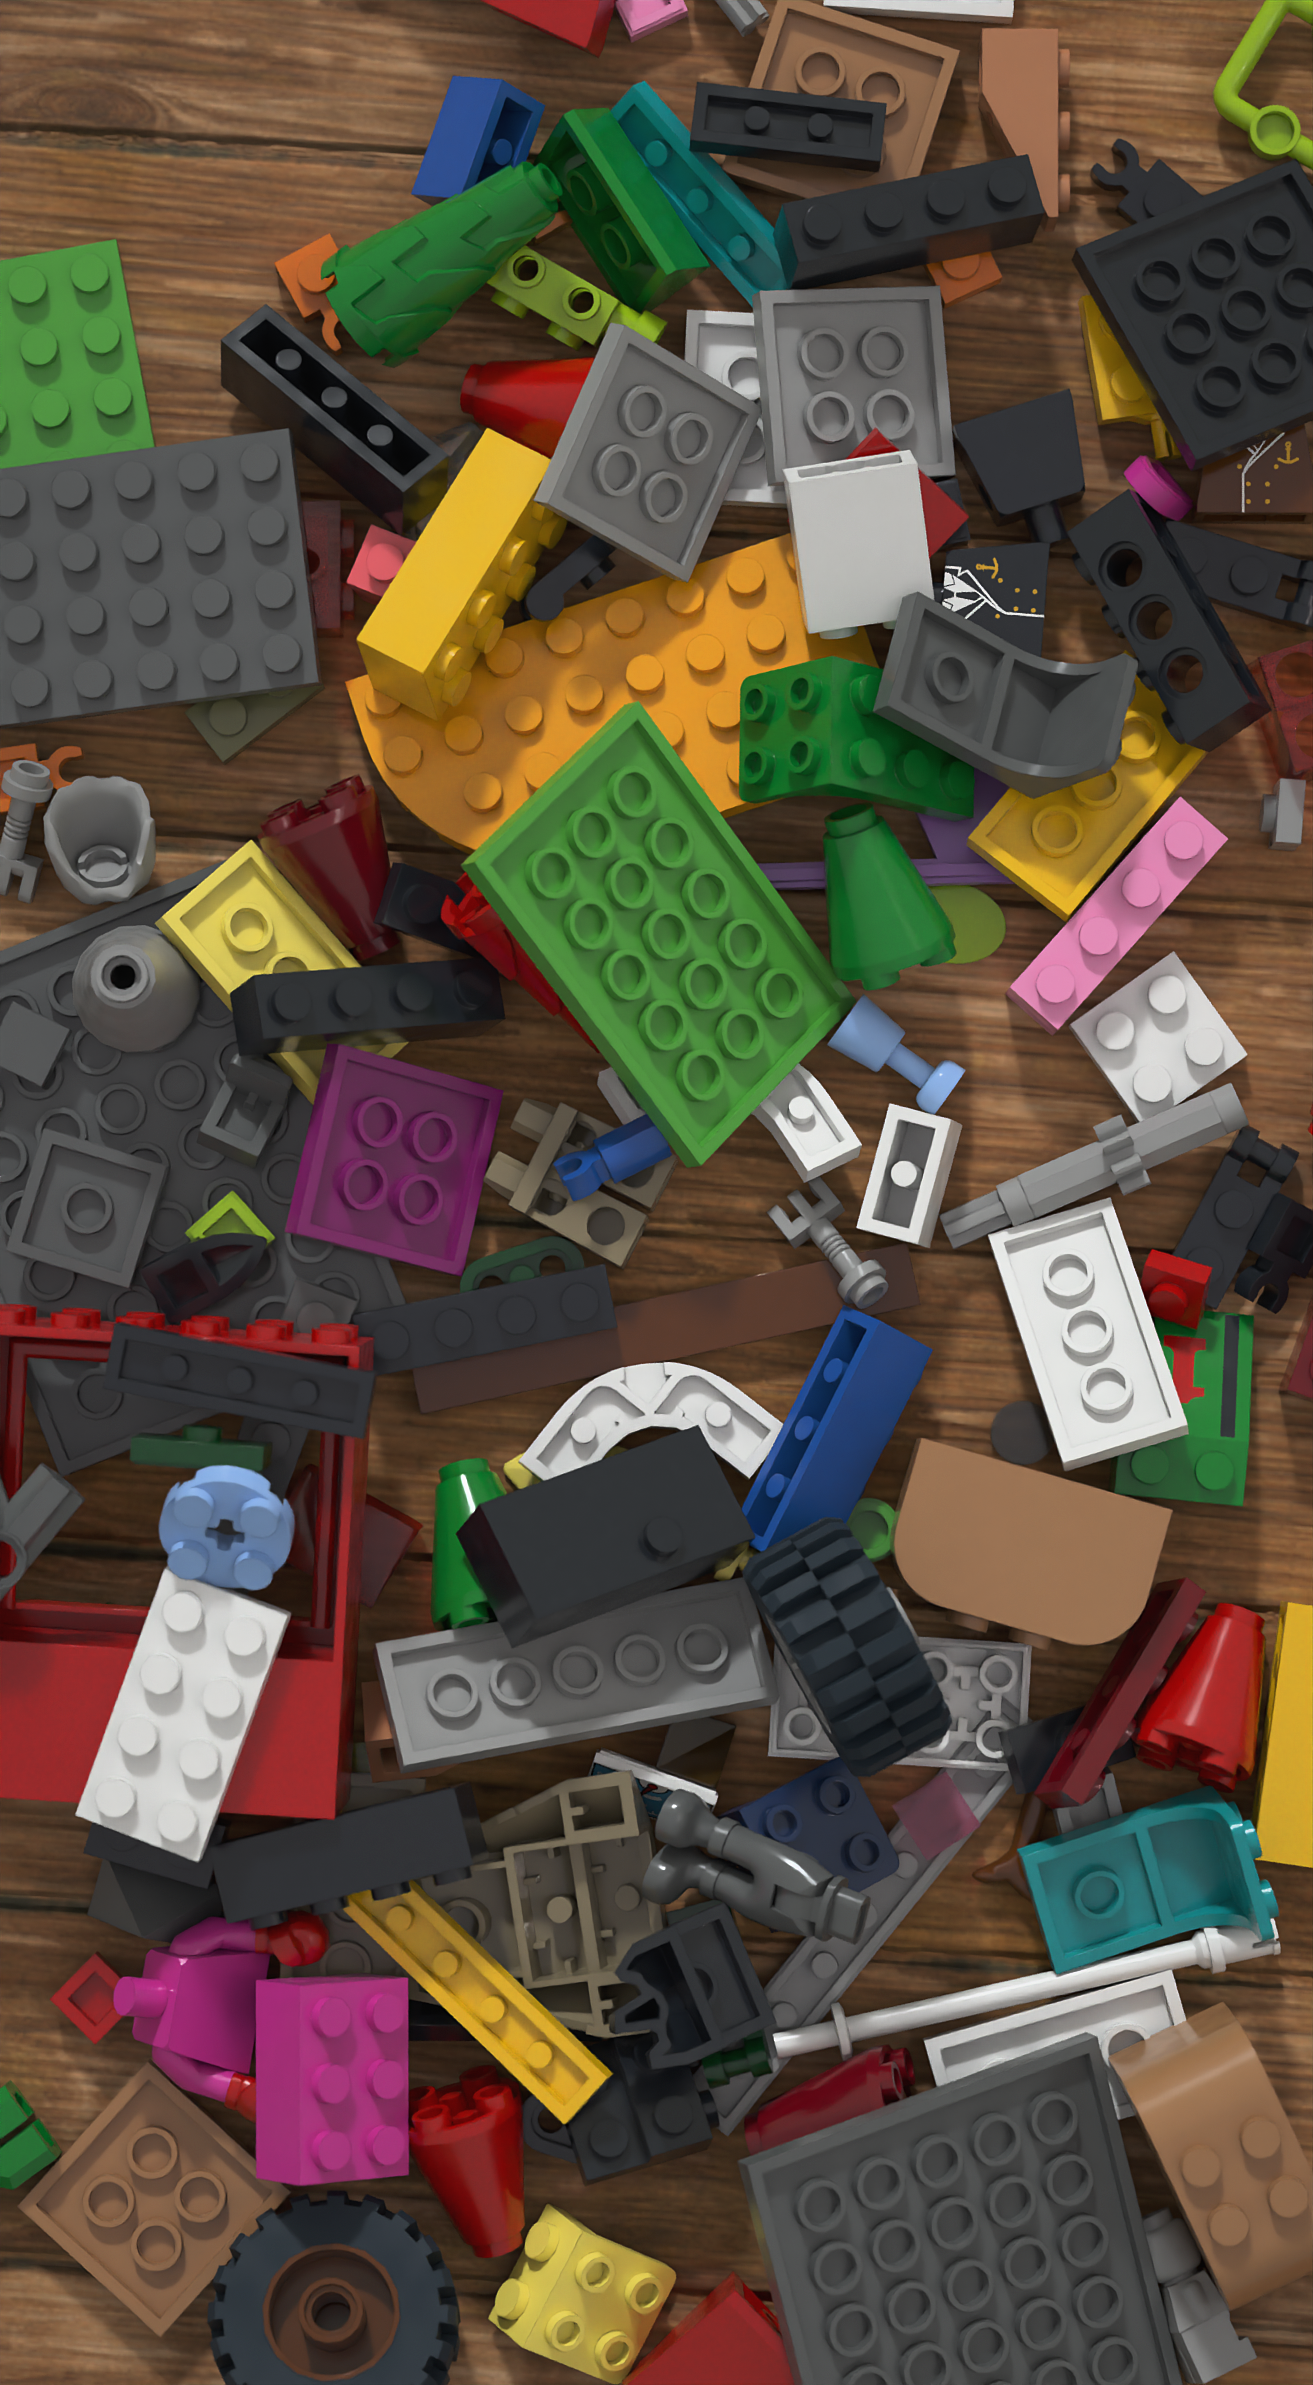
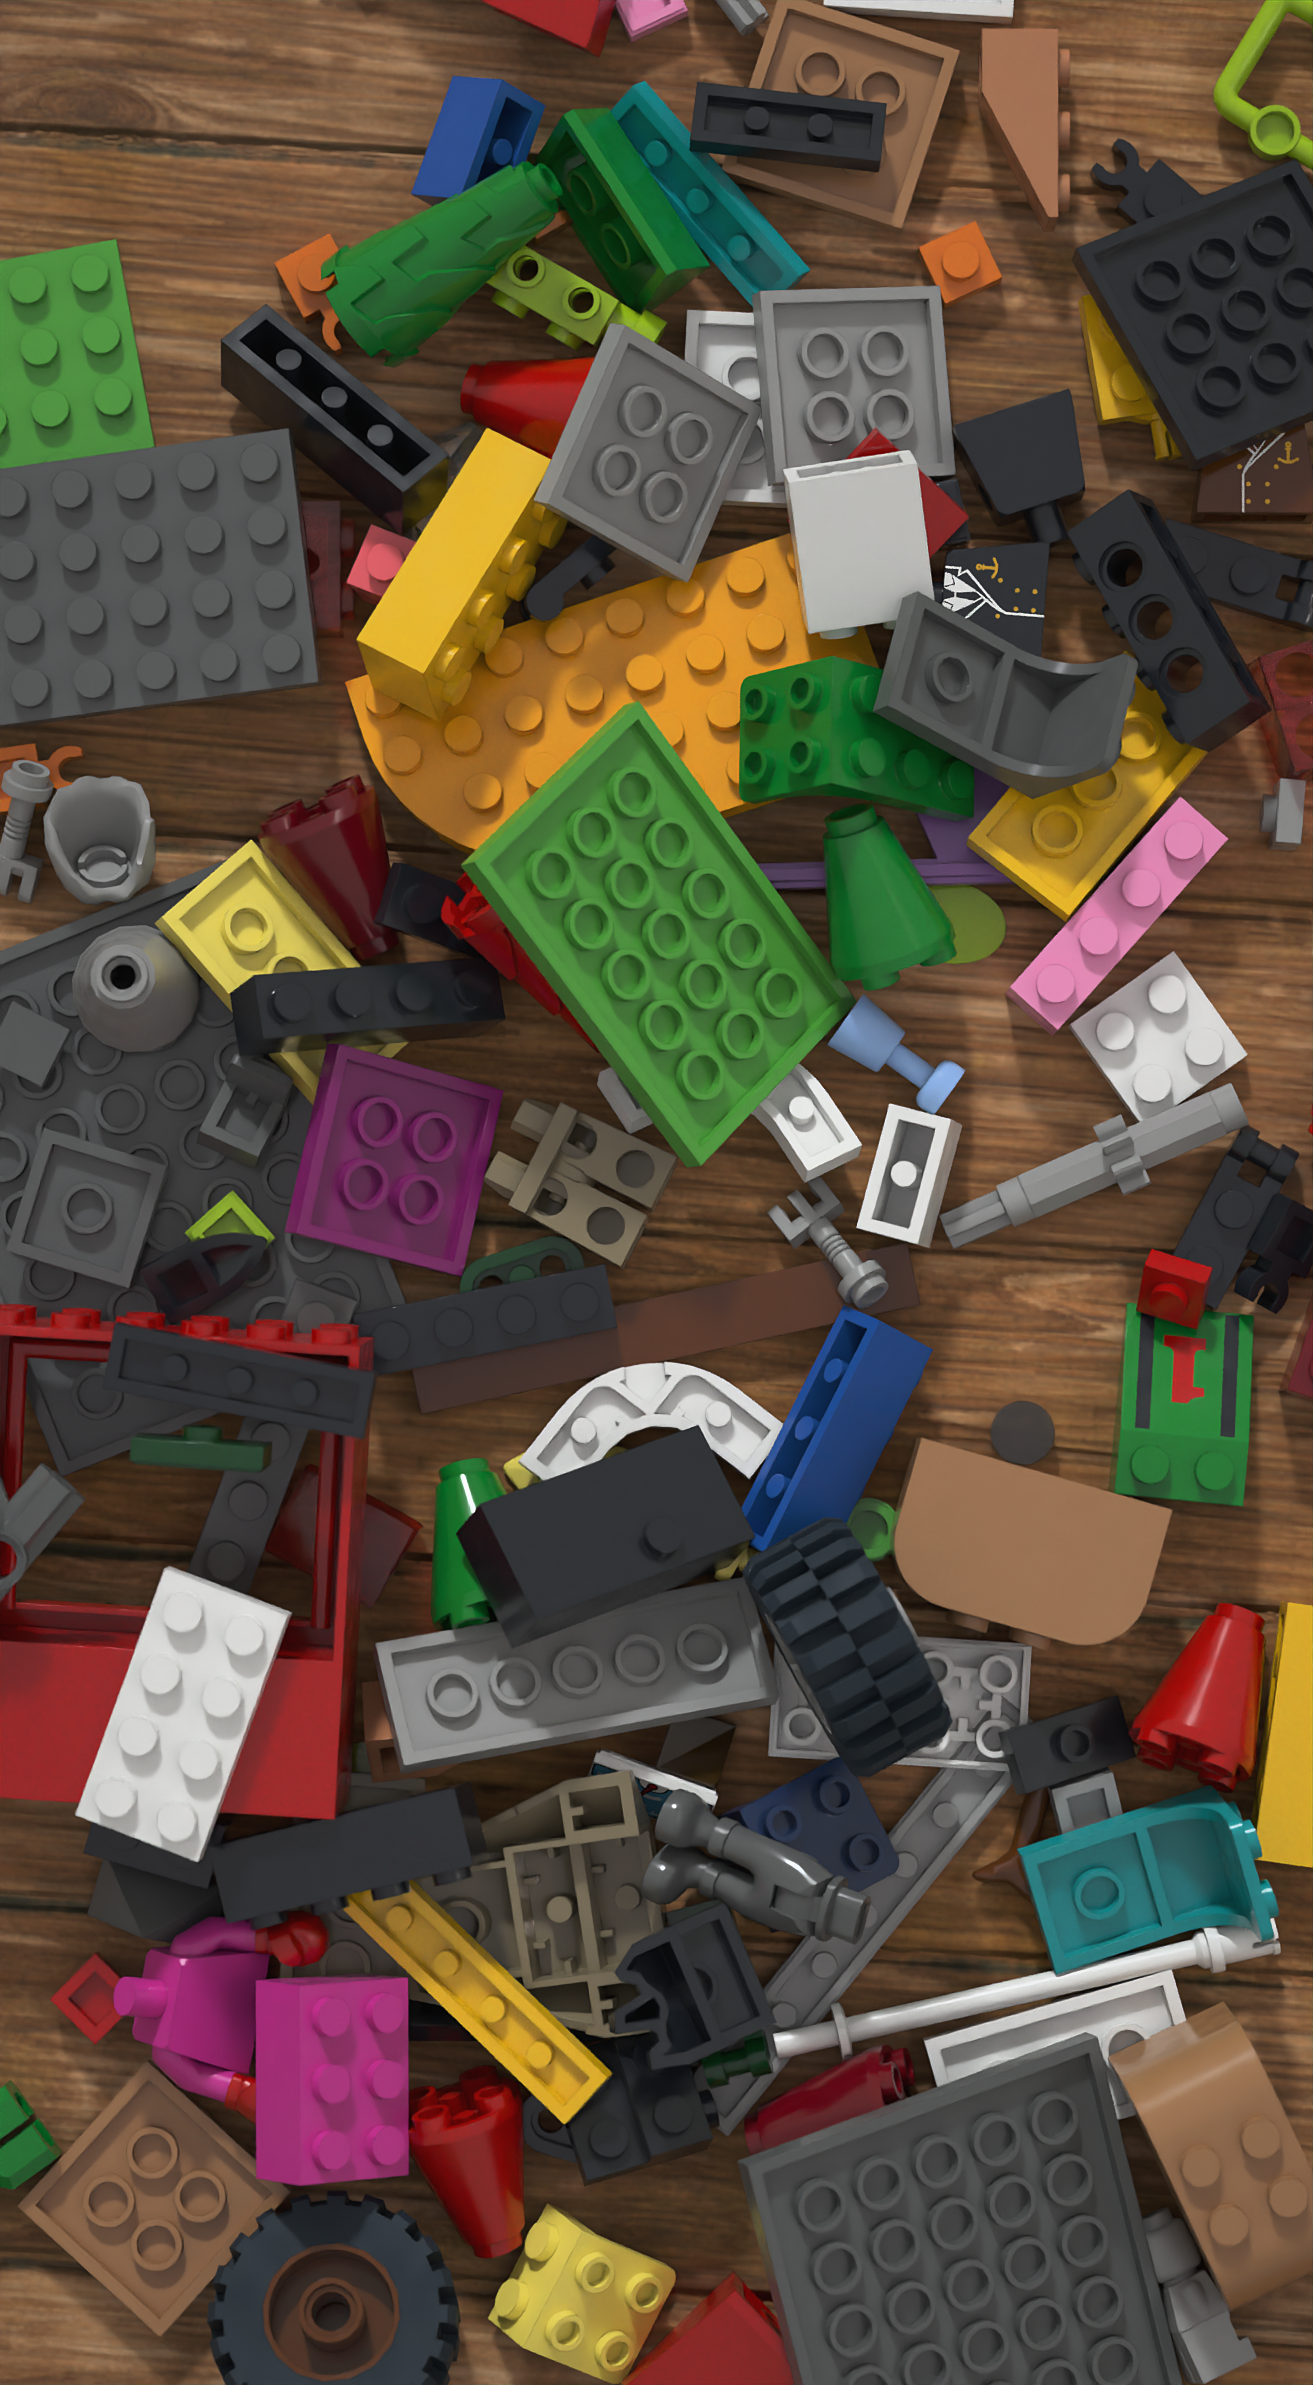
(221, 1559): light blue plate -> none
(238, 722): olive plate -> none
(613, 1157): blue bar -> none
(908, 223): black brick -> none
(936, 1815): clear pink tile -> none
(1088, 1334): white plate -> none
(1110, 1711): dark red plate -> none
(1158, 487): dark pink tile -> none

